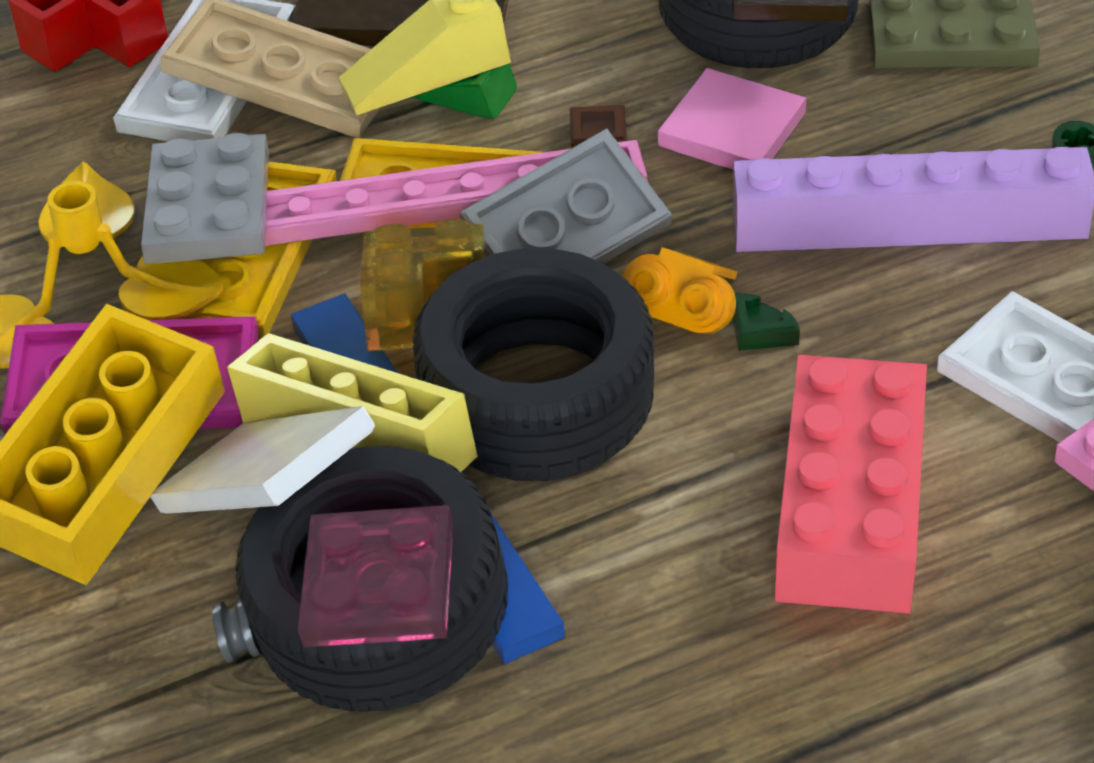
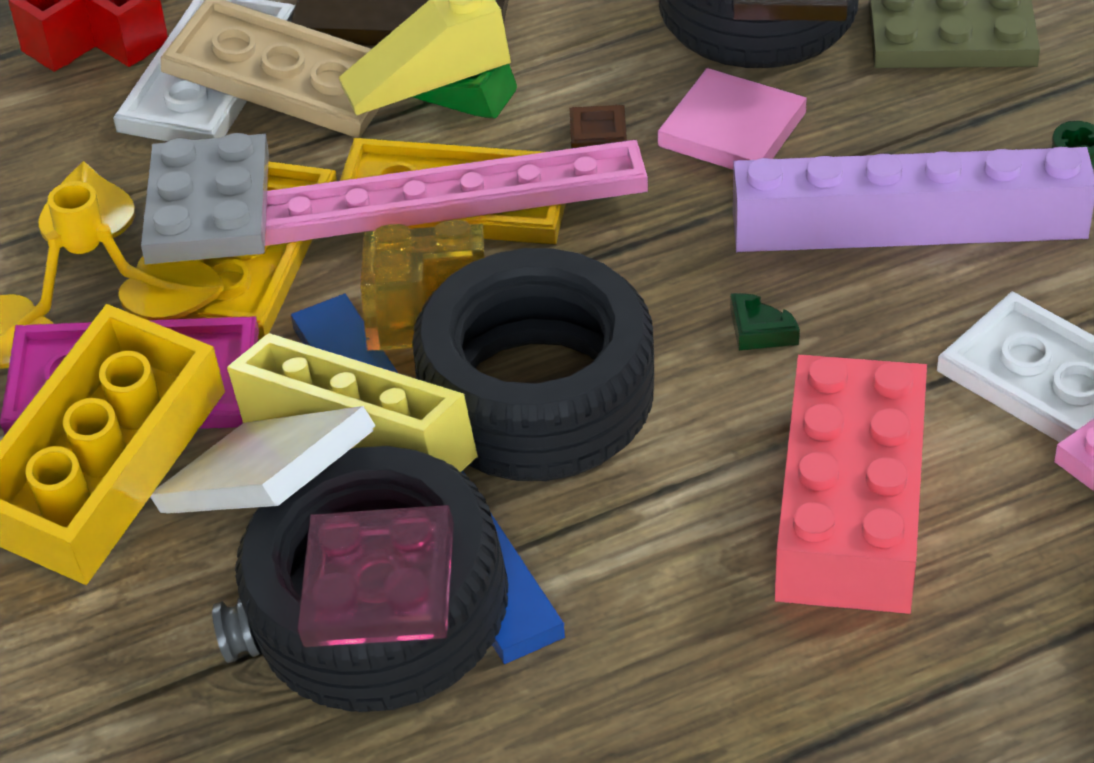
(577, 203): light grey tile -> none
(684, 290): light orange bracket -> none

